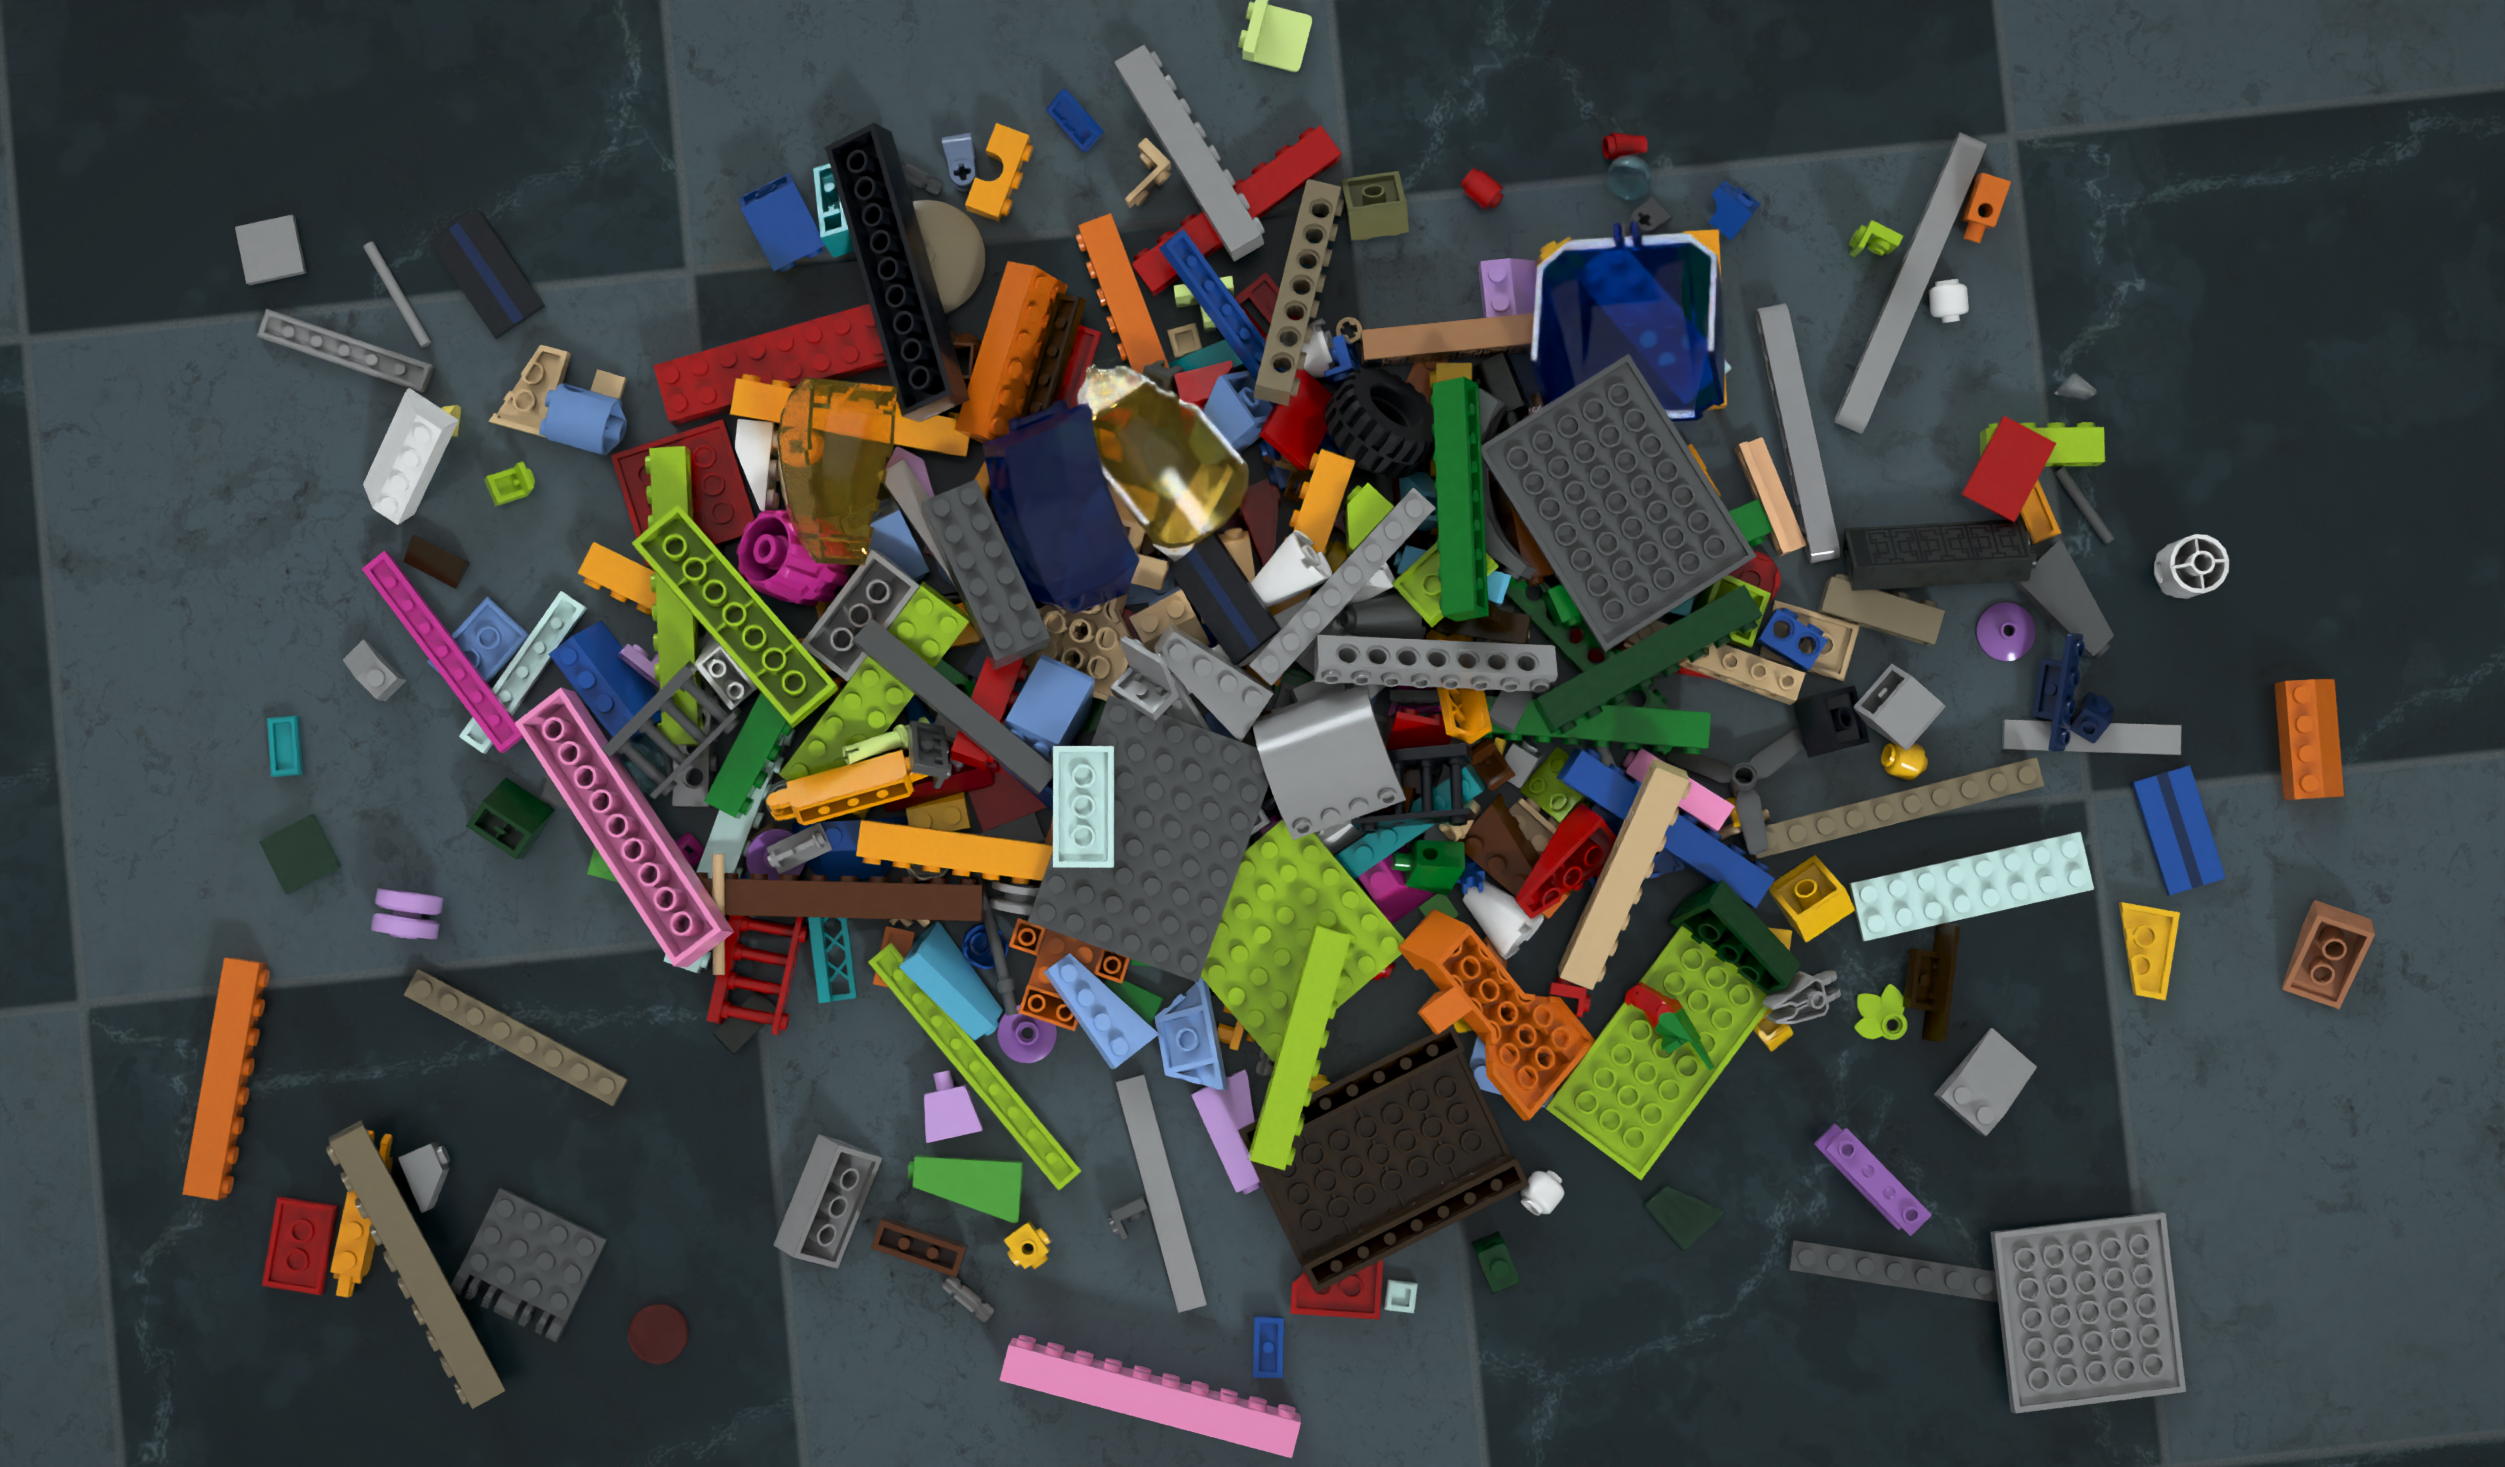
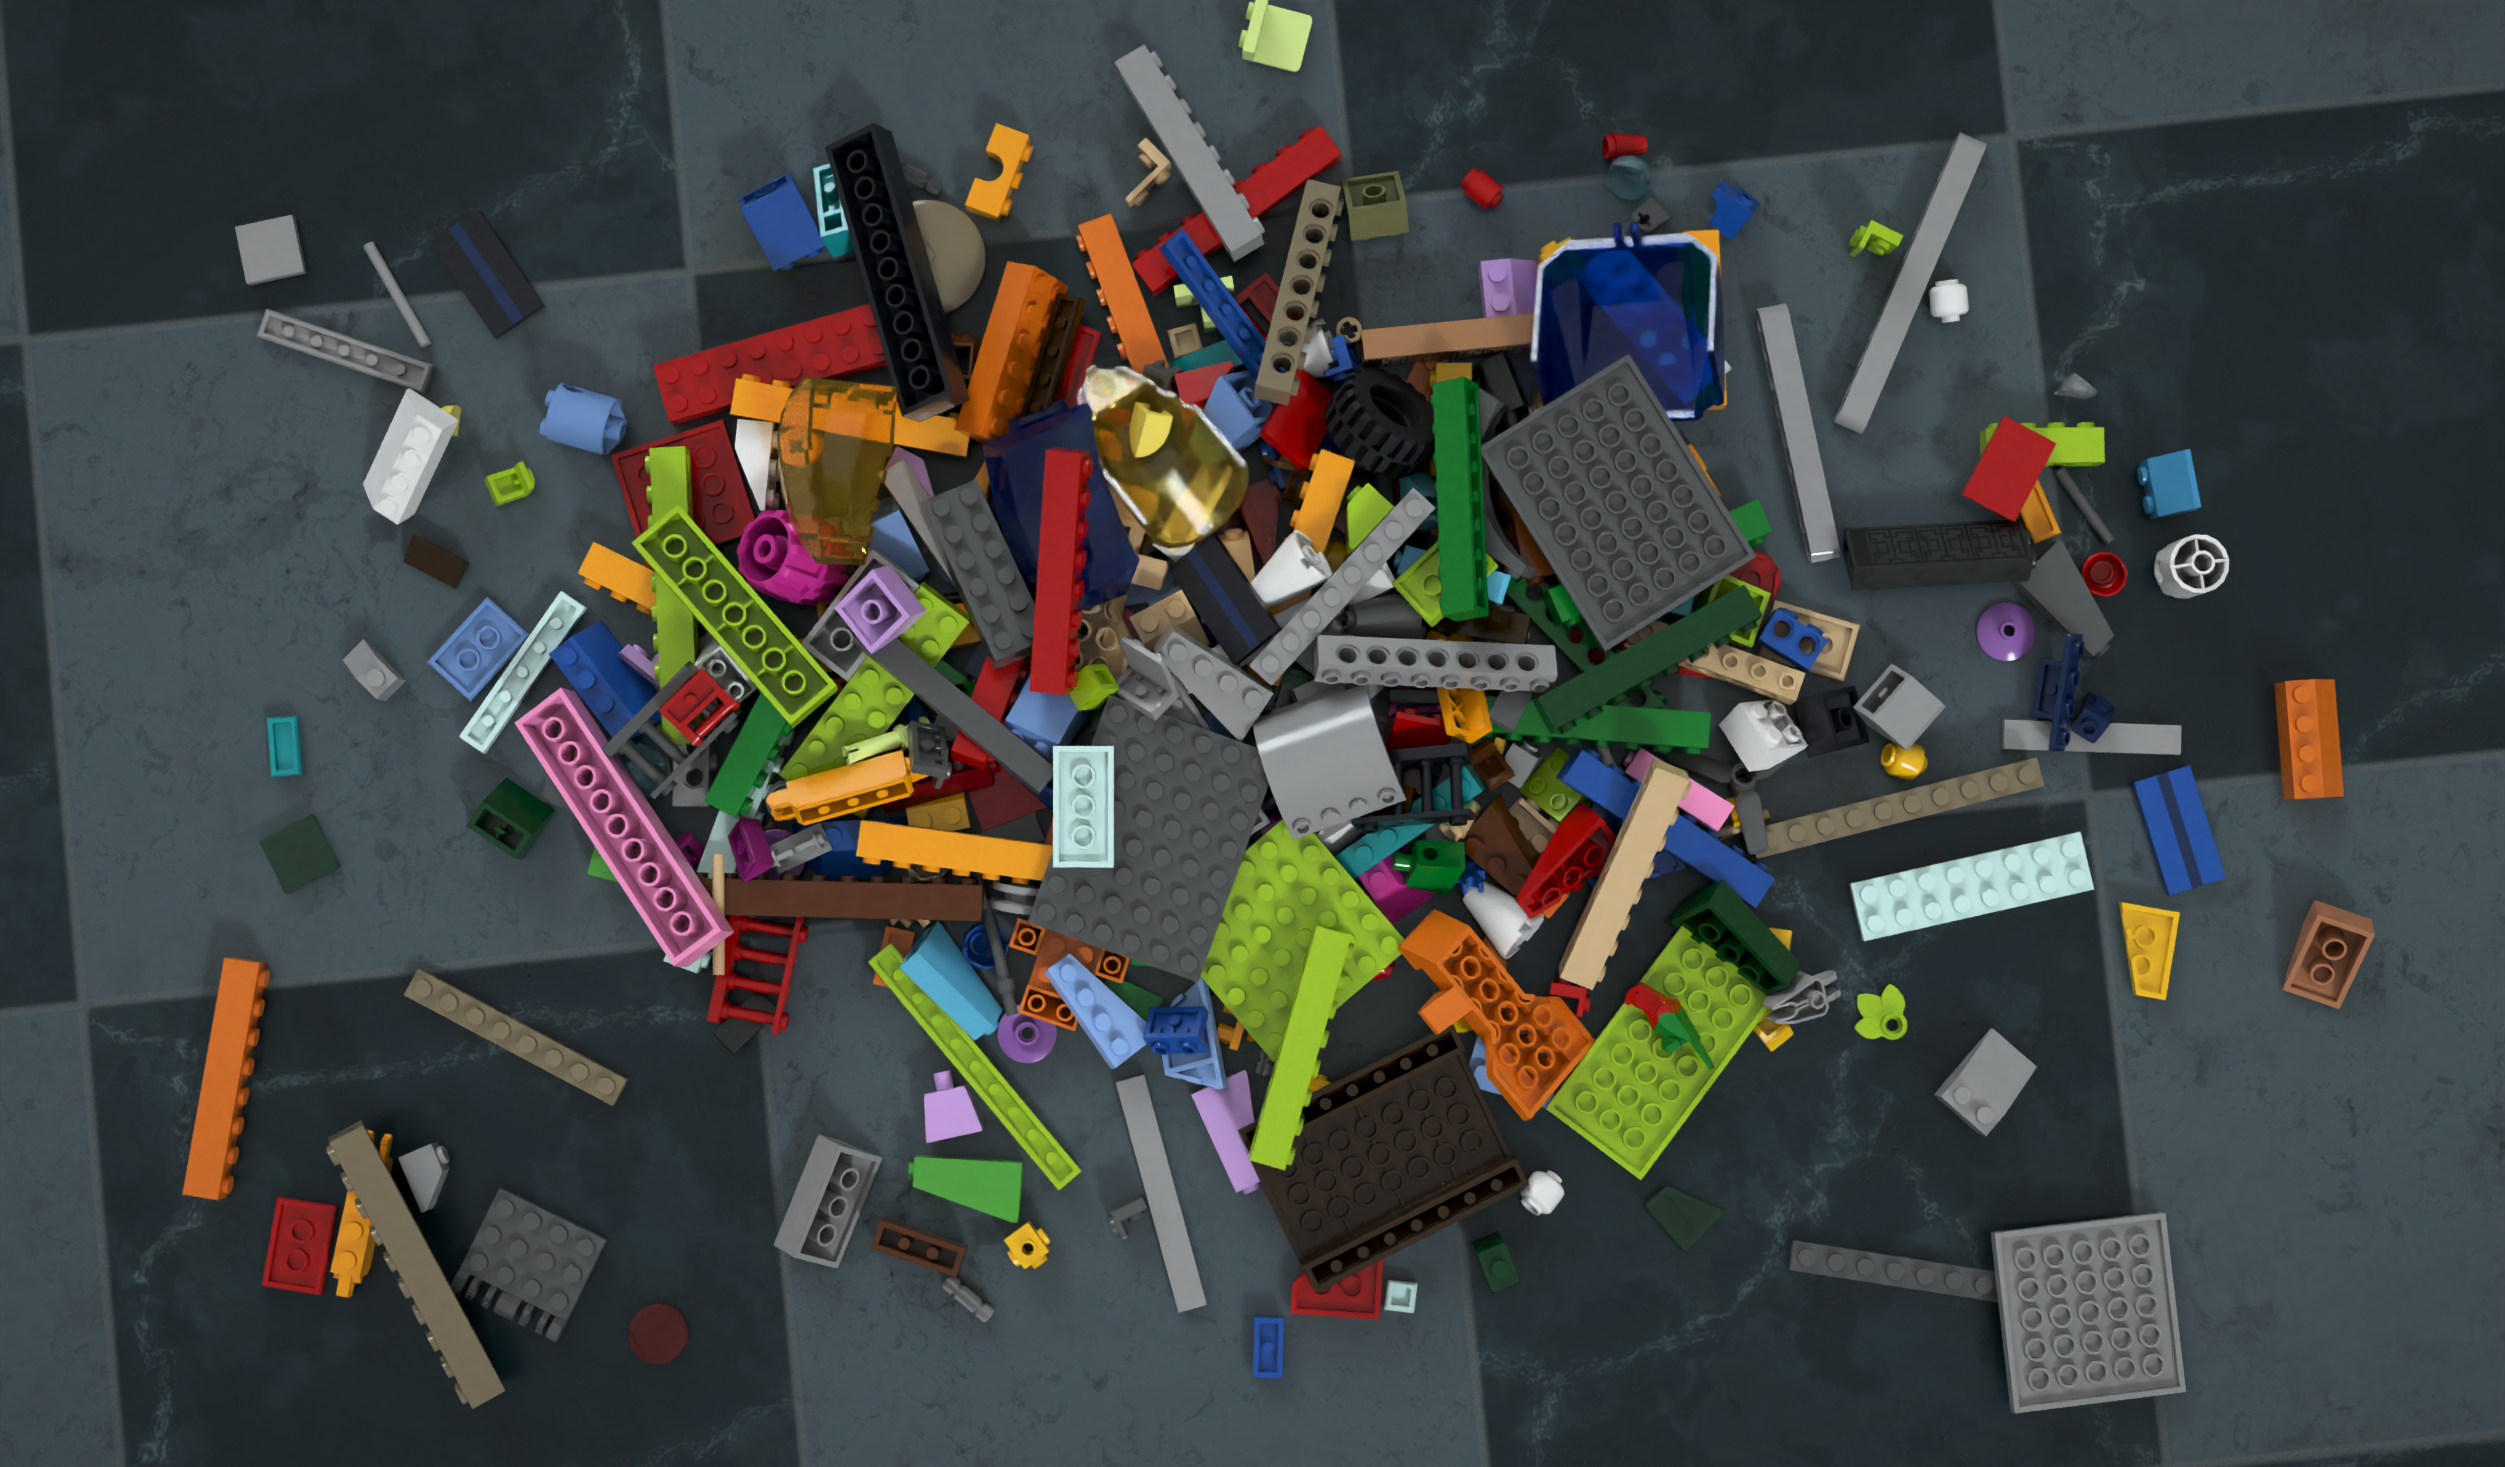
(407, 914): lavender wheel -> none
(443, 651): dark pink plate -> none
(525, 404): tan wing -> none
(608, 384): tan tile -> none
(692, 699): none -> red plate
(750, 848): none -> magenta slope
(822, 963): teal fence -> none
(880, 608): none -> lavender slope
(960, 158): sand blue piece -> none
(1060, 570): none -> red brick
(1074, 120): blue plate -> none
(1093, 687): none -> lime panel
(1148, 429): none -> light yellow brick
(1151, 1396): bright pink brick -> none
(1176, 1030): none -> blue bracket
(1440, 903): bright green tile -> none
(1762, 734): none -> white slope
(1767, 487): light nougat fence -> none
(1811, 898): yellow slope -> none
(1872, 1179): medium lavender fence -> none
(1882, 611): dark tan brick -> none
(1931, 981): dark brown bracket -> none
(1990, 194): orange torso -> none
(2104, 573): none -> red hair
(2169, 485): none -> dark azure slope

